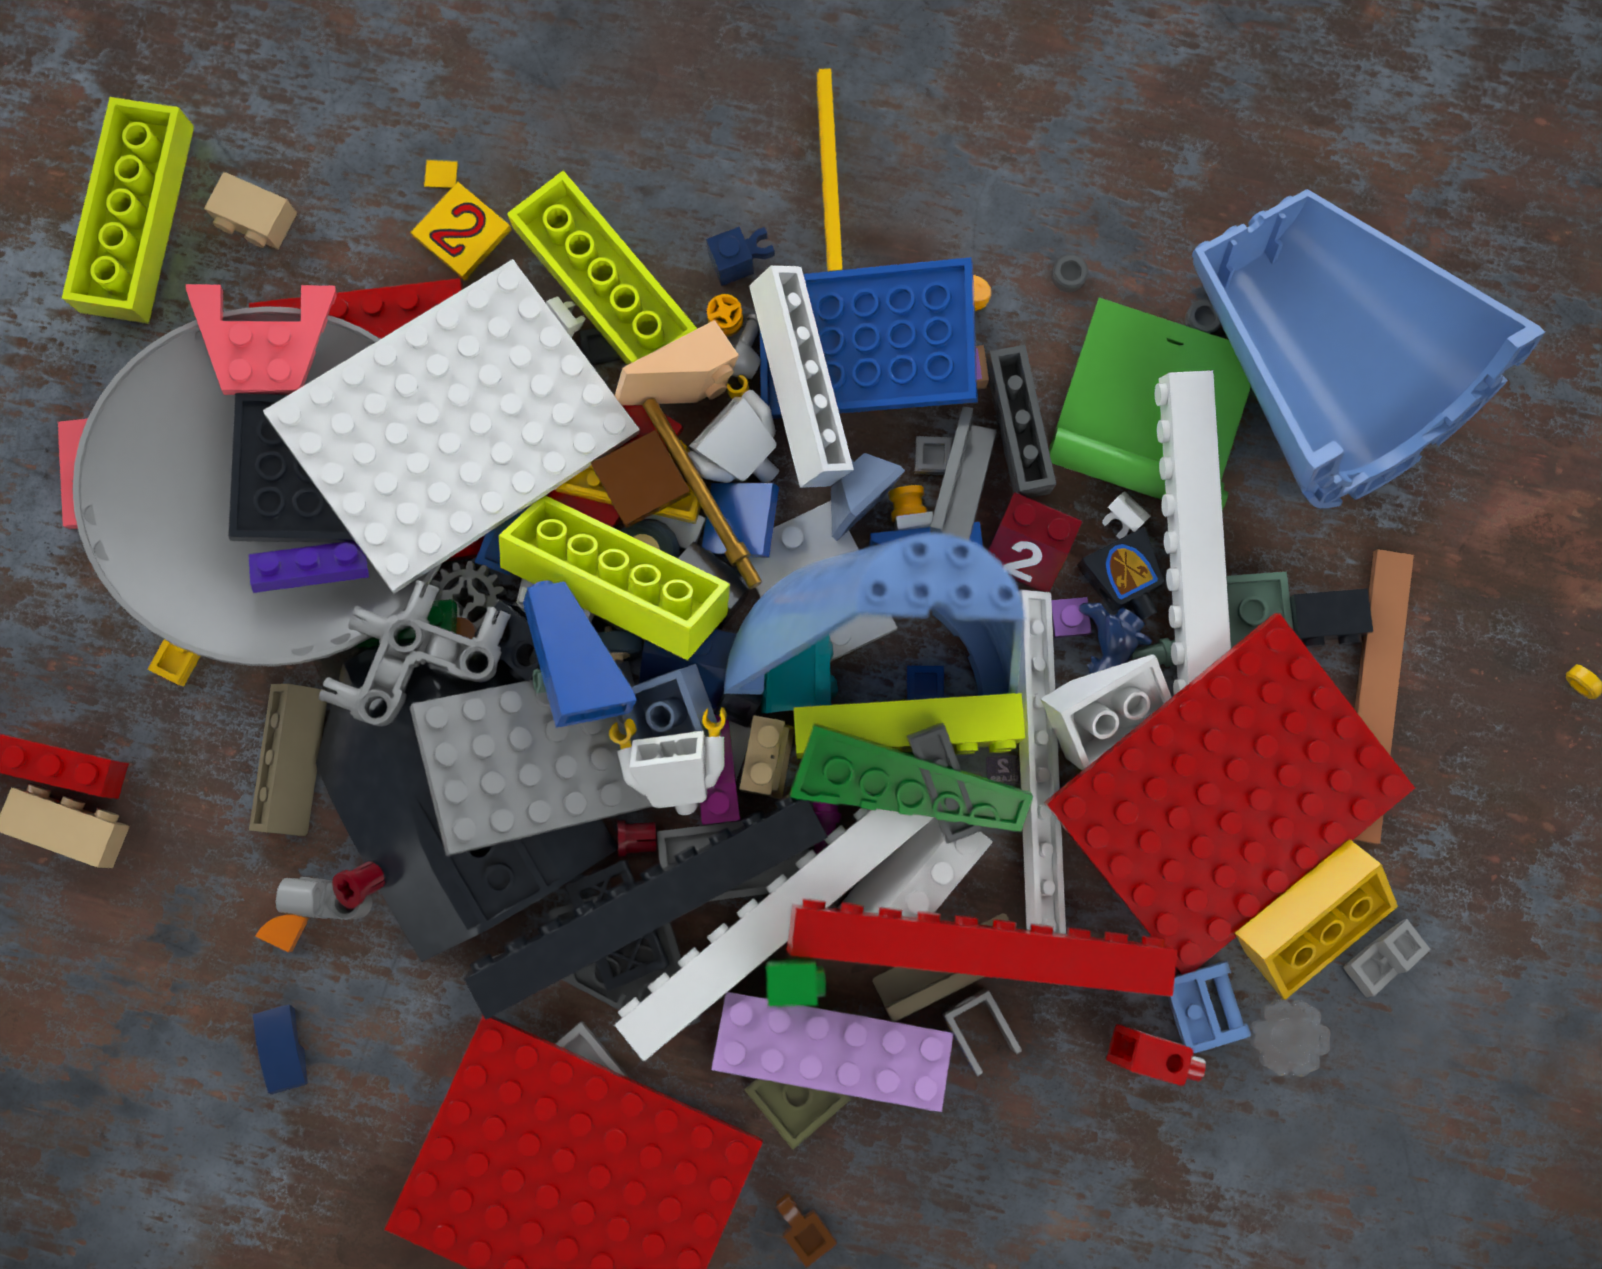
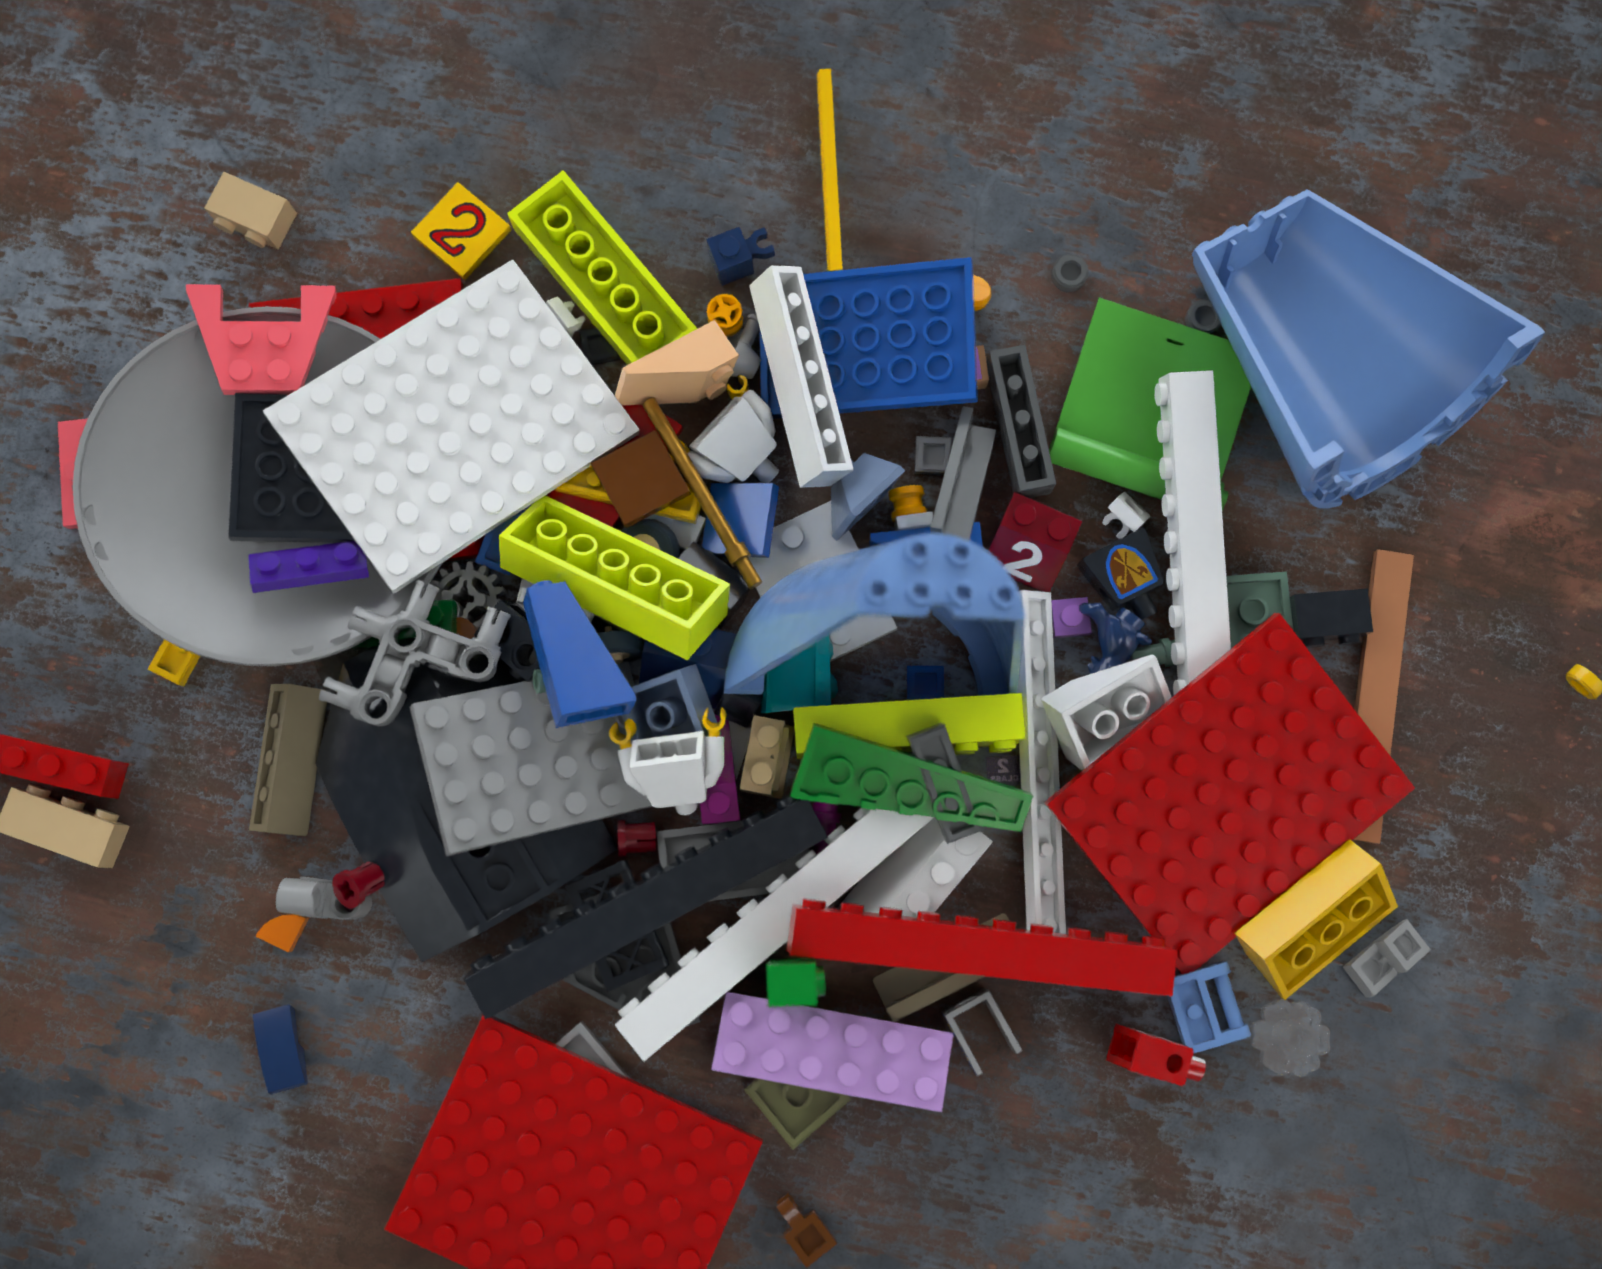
(128, 210): neon yellow brick -> none
(440, 173): yellow sticker -> none

